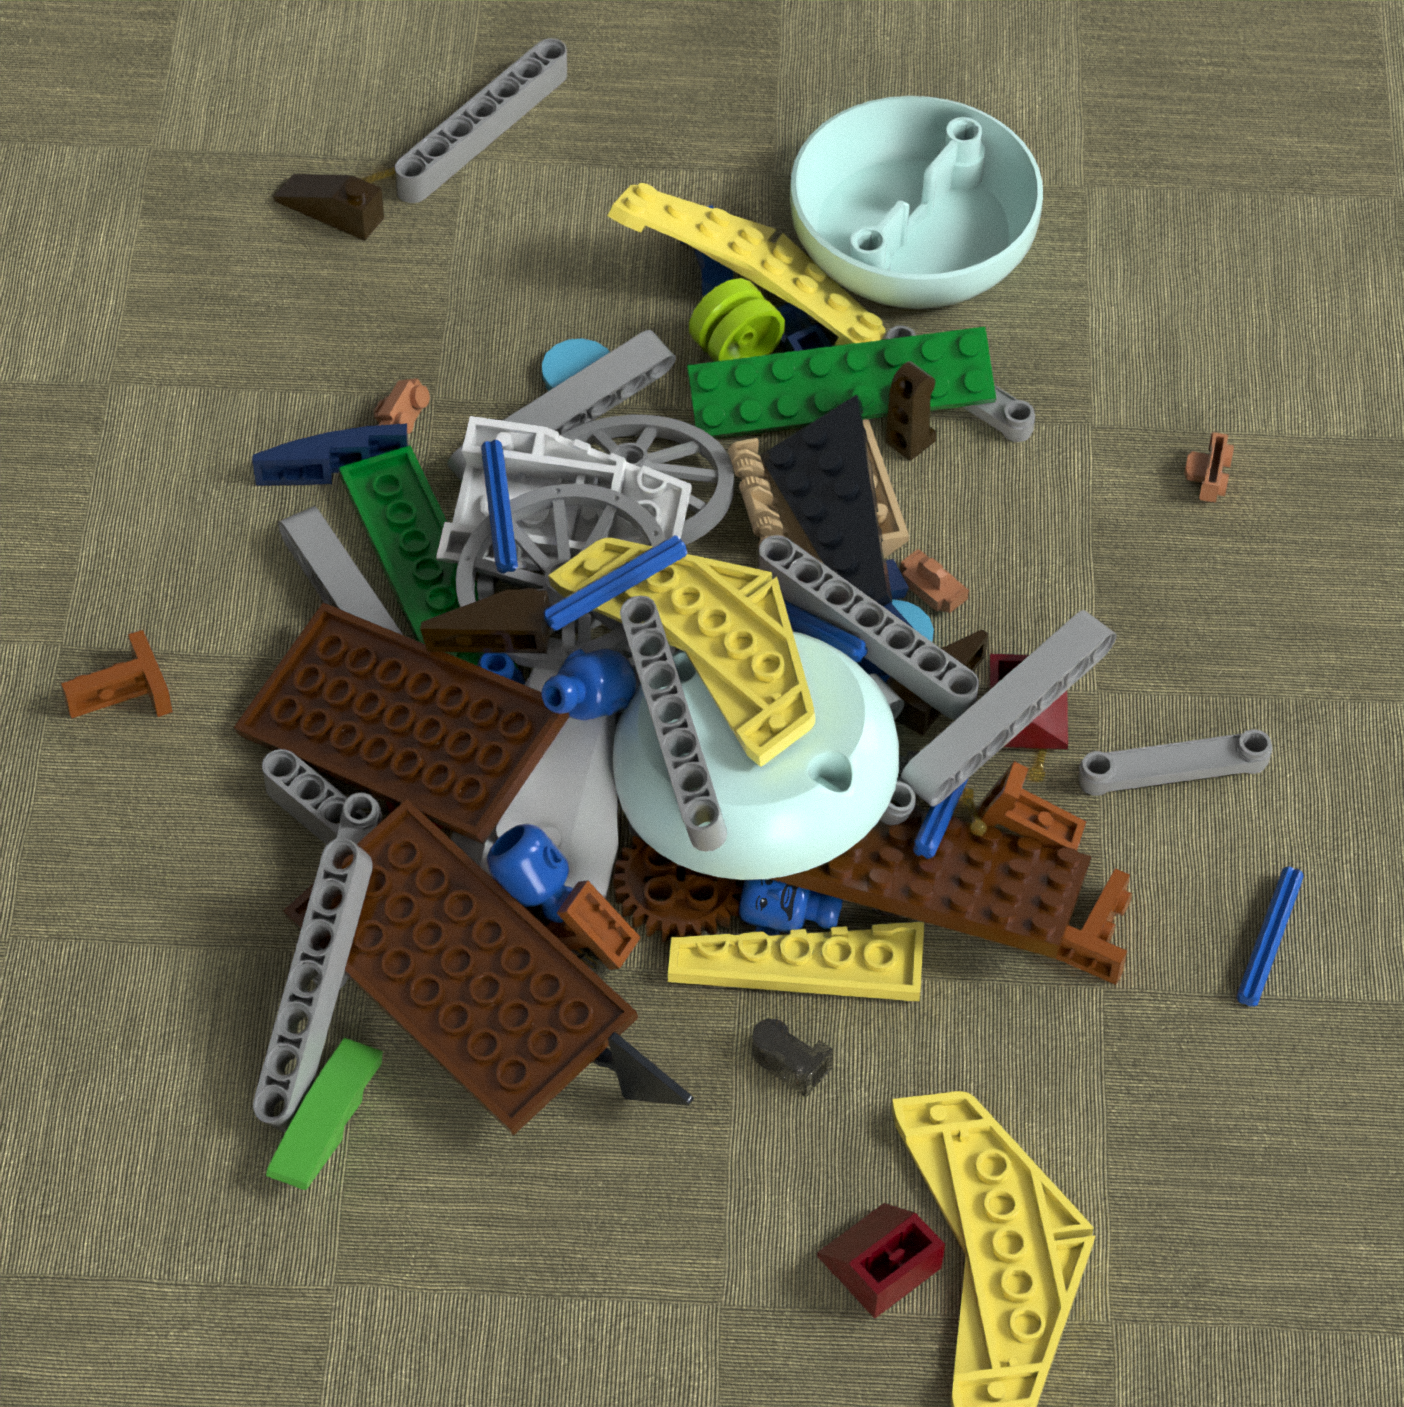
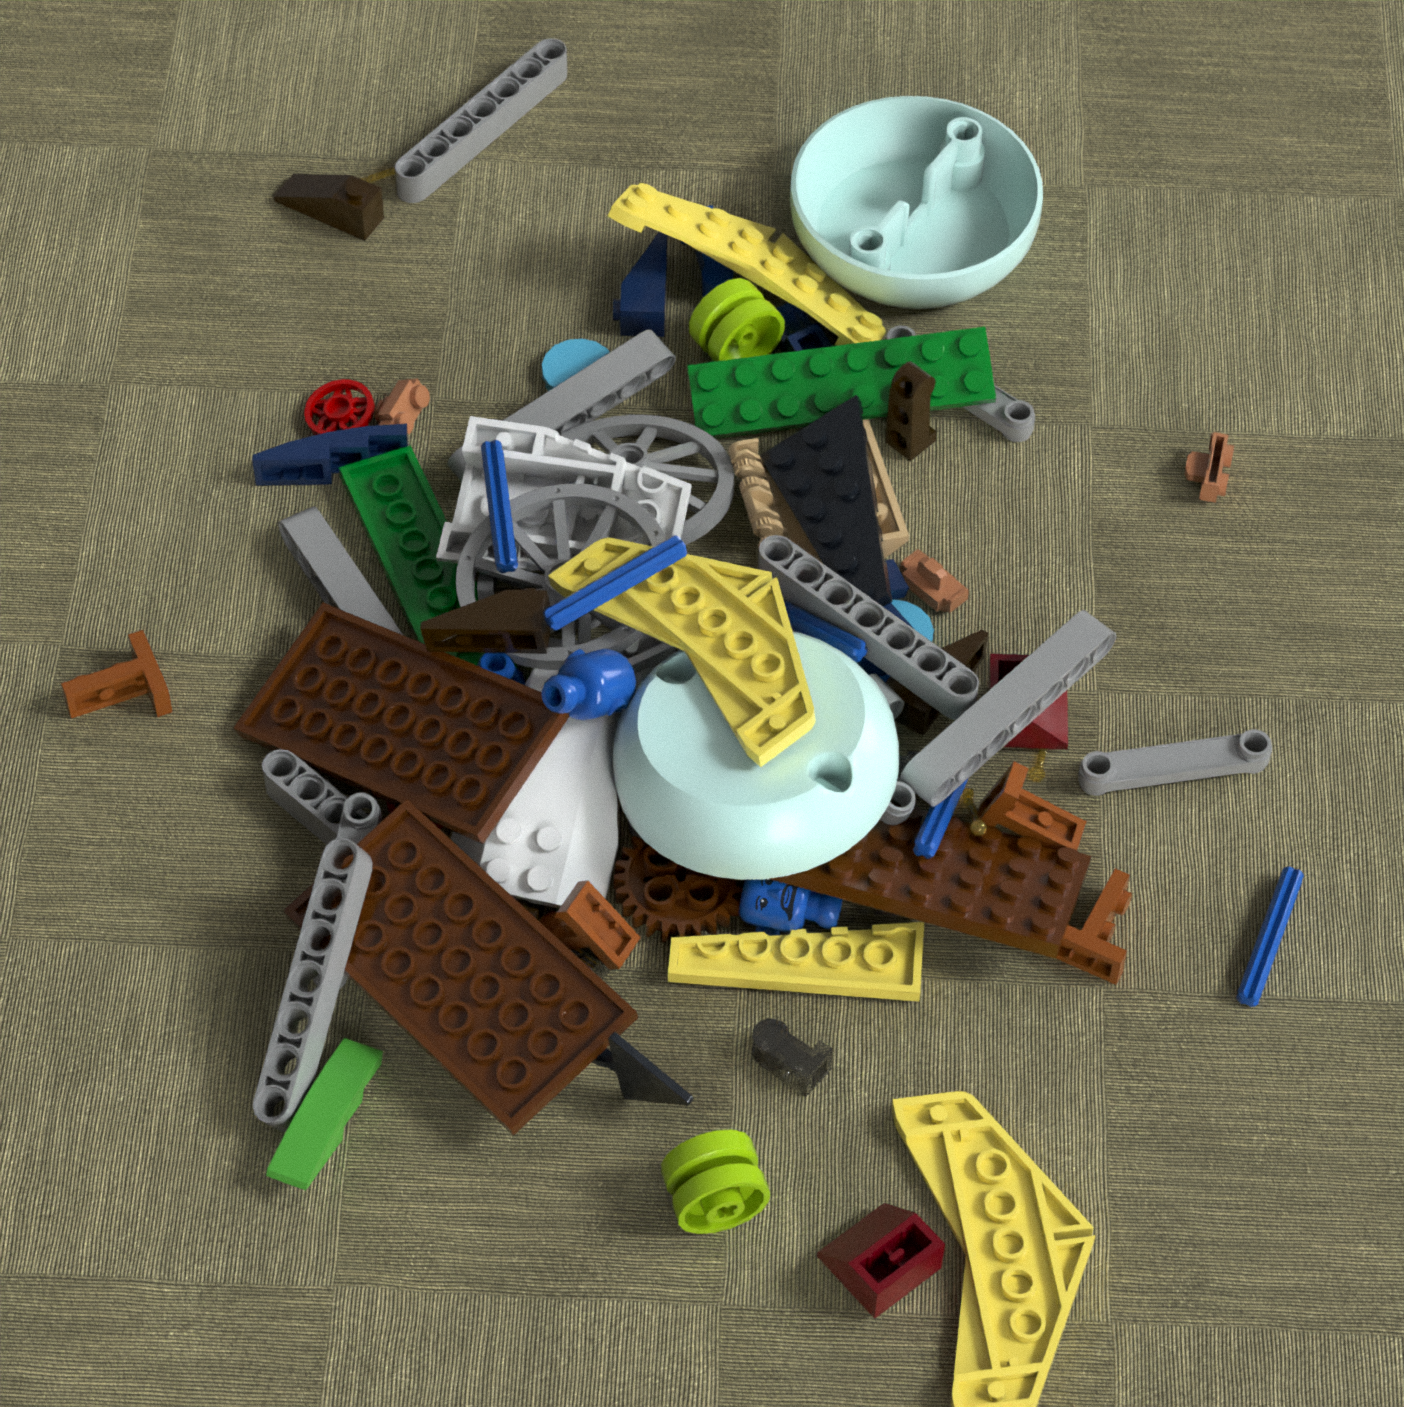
(340, 407): none -> red wheel
(530, 868): blue piece -> none
(644, 292): none -> dark blue slope
(674, 737): light grey beam -> none
(715, 1181): none -> lime wheel

